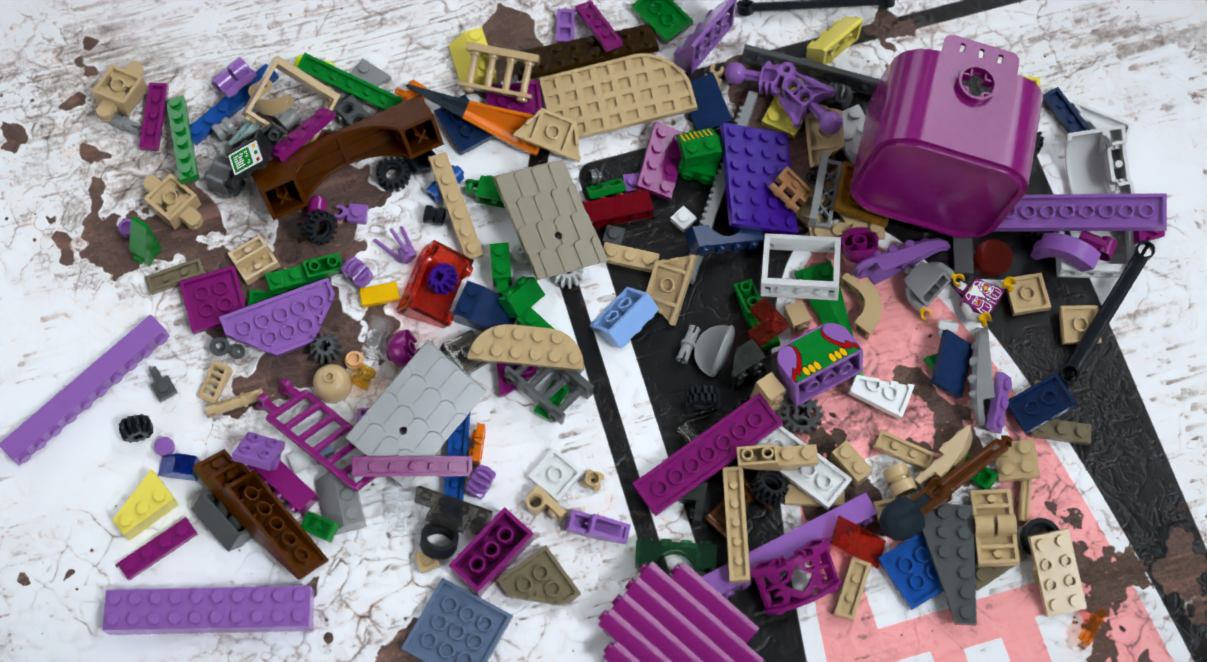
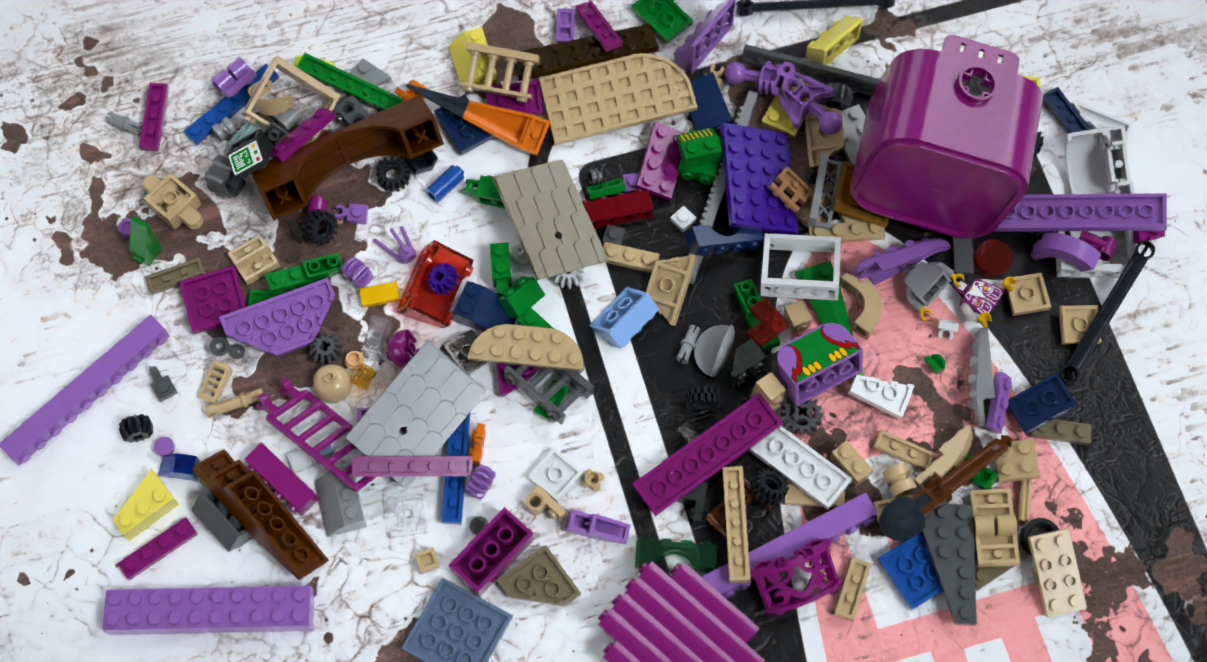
(111, 88): tan brick -> none
(182, 140): green plate -> none
(259, 451): medium lavender plate -> none
(320, 526): green plate -> none
(434, 215): black wheel -> none
(434, 551): black tyre -> none
(450, 511): clear smoke bracket -> none
(455, 205): tan plate -> none
(551, 133): tan wing -> none
(777, 458): tan slope -> none
(857, 541): clear red piece -> none
(859, 244): magenta cylinder -> none
(952, 364): dark blue tile -> none
(1086, 635): clear orange plate -> none

